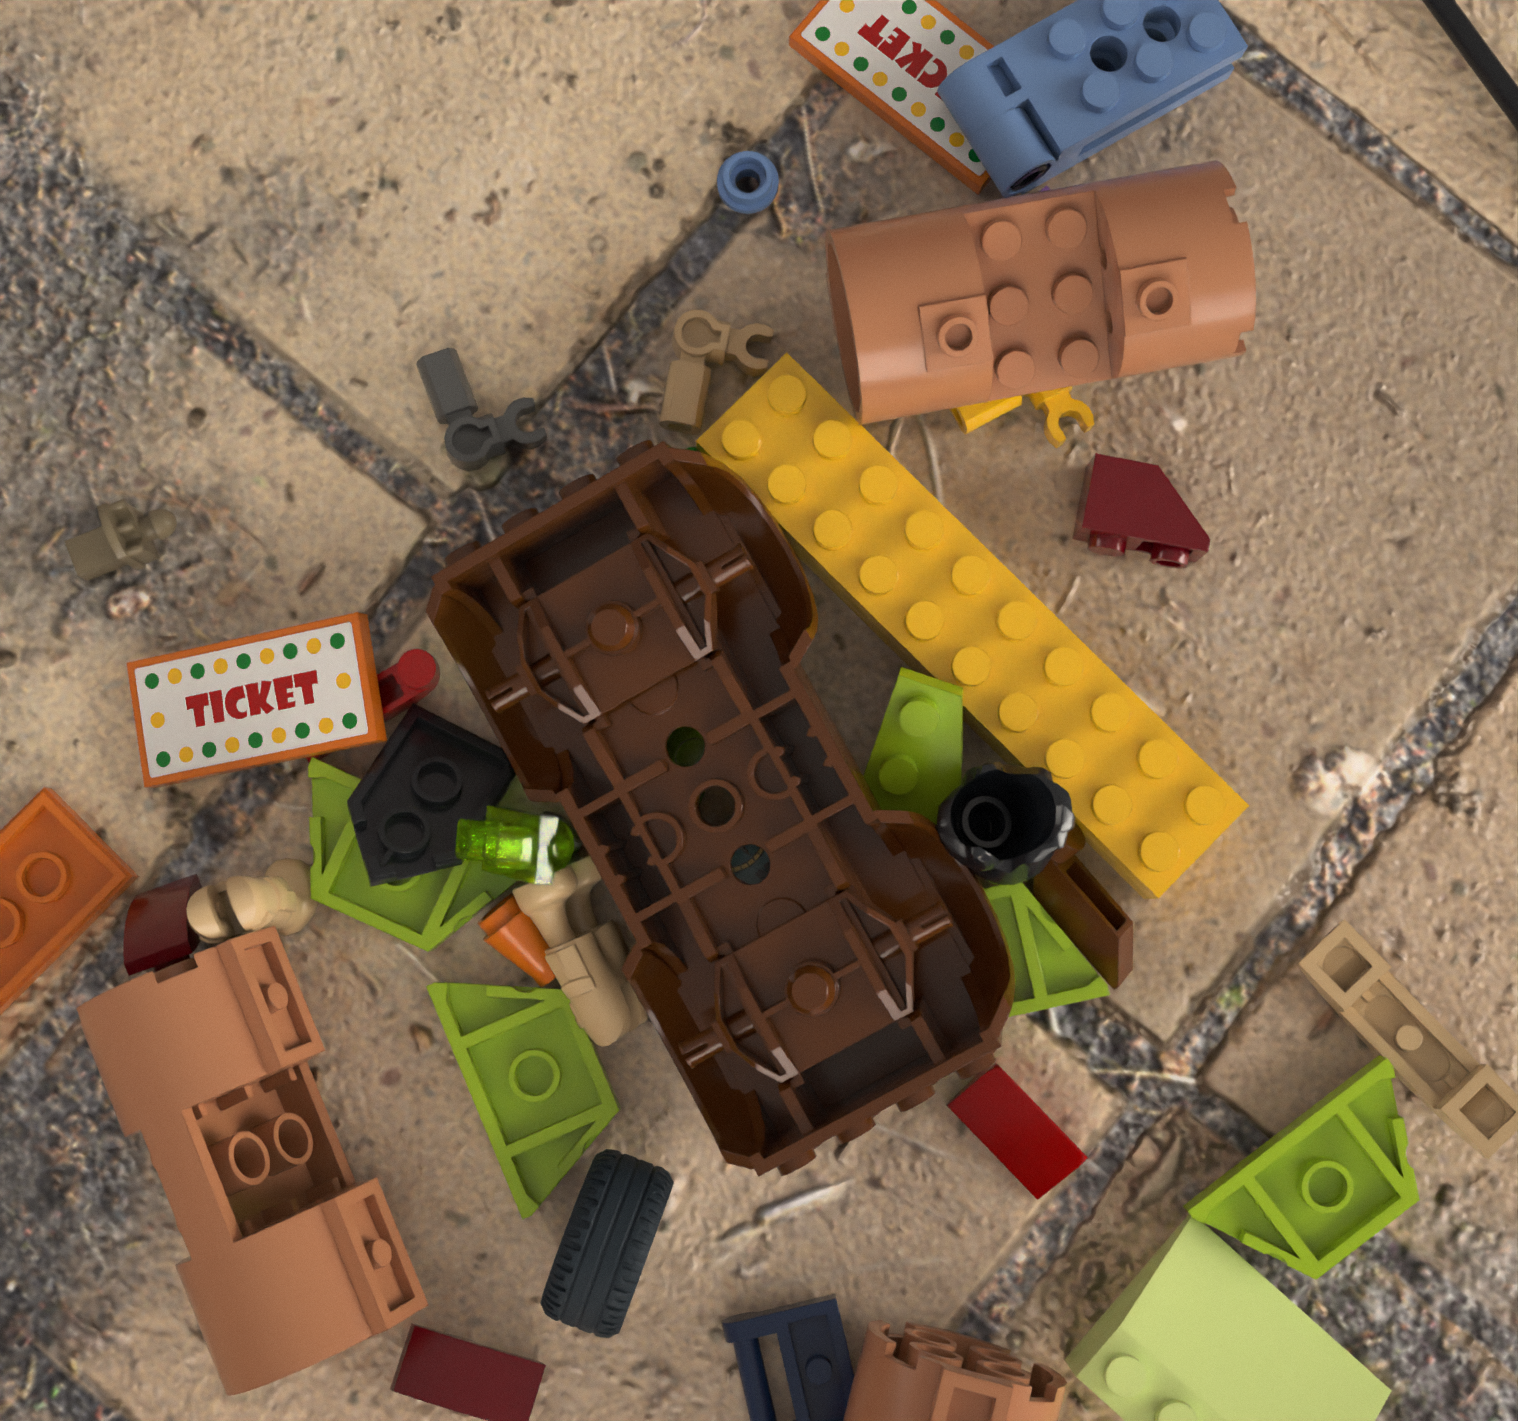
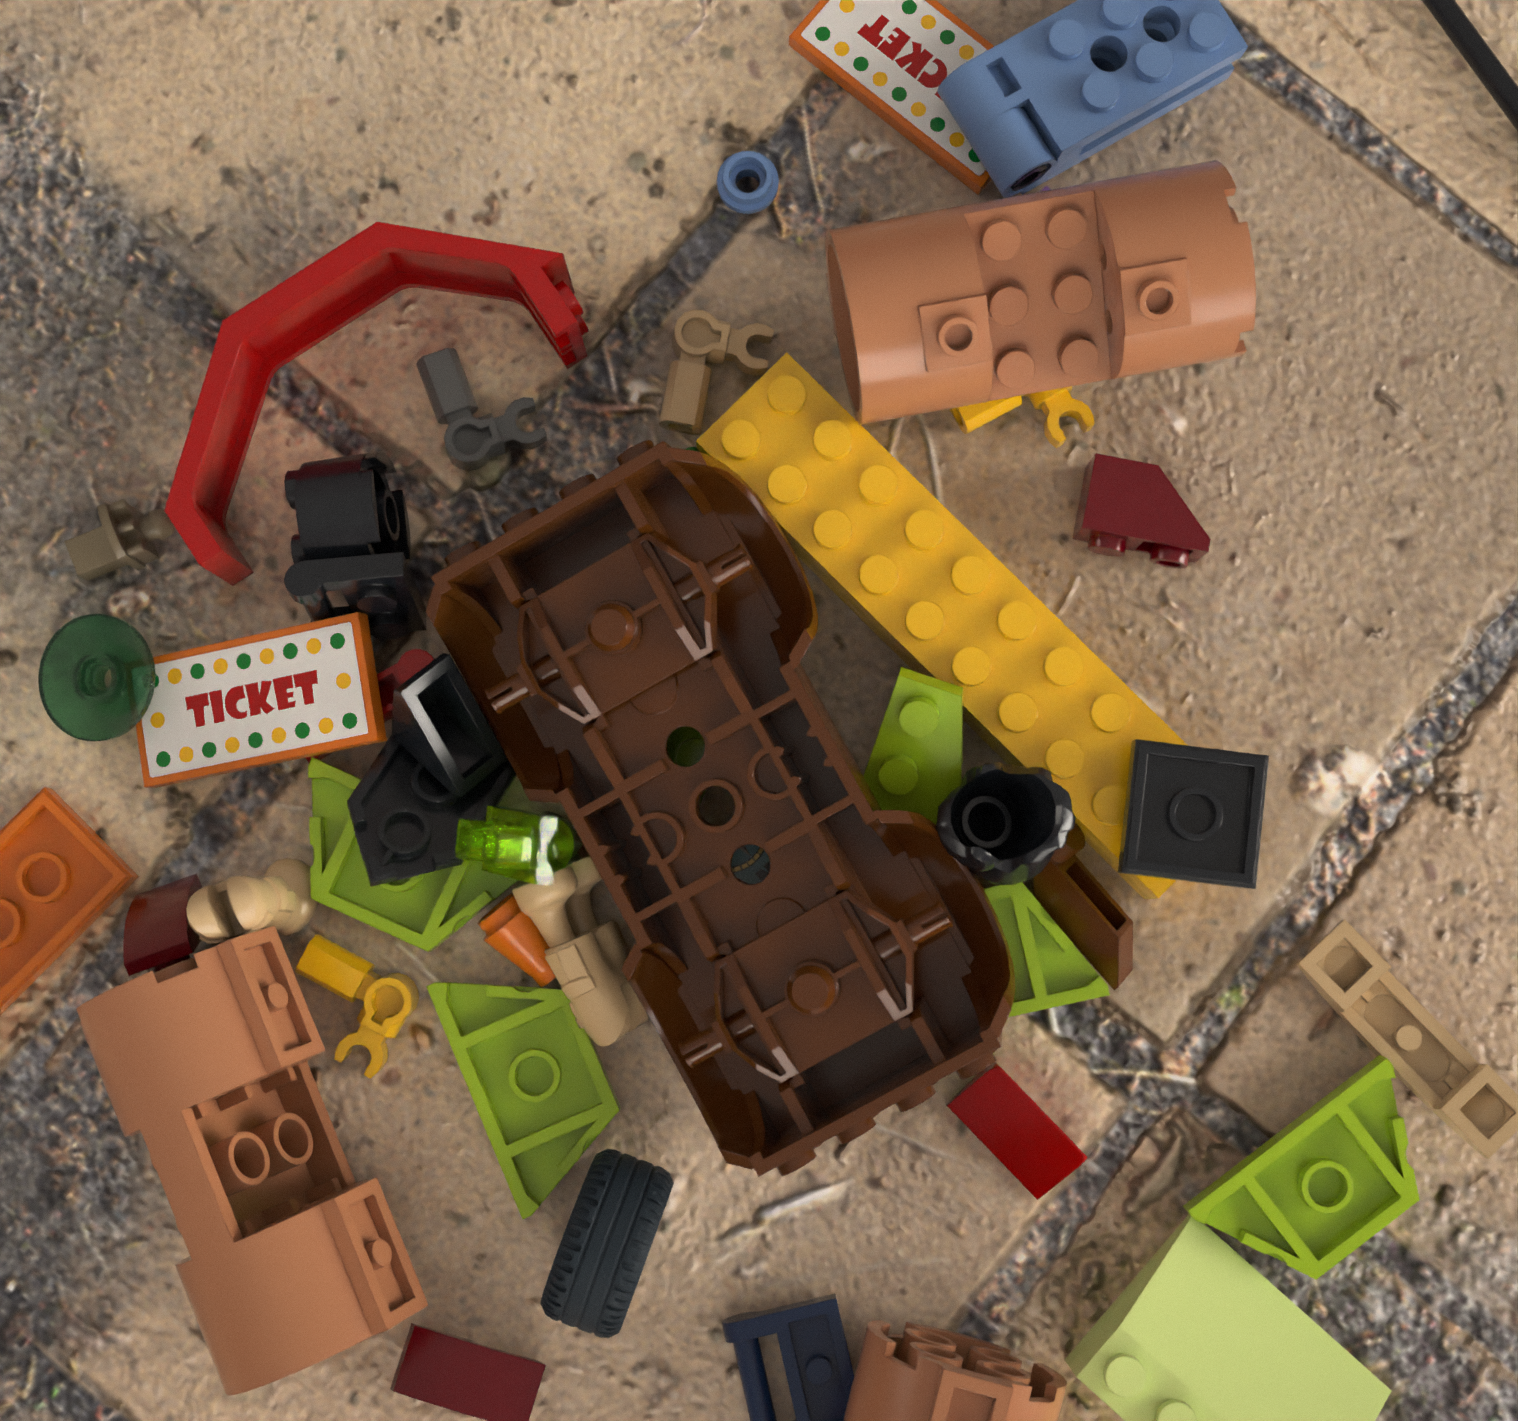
(75, 671): none -> clear green dish
(312, 308): none -> red panel
(347, 508): none -> black brick
(371, 585): none -> black plate
(386, 998): none -> yellow bar
(445, 727): none -> black slope
(1193, 814): none -> black plate

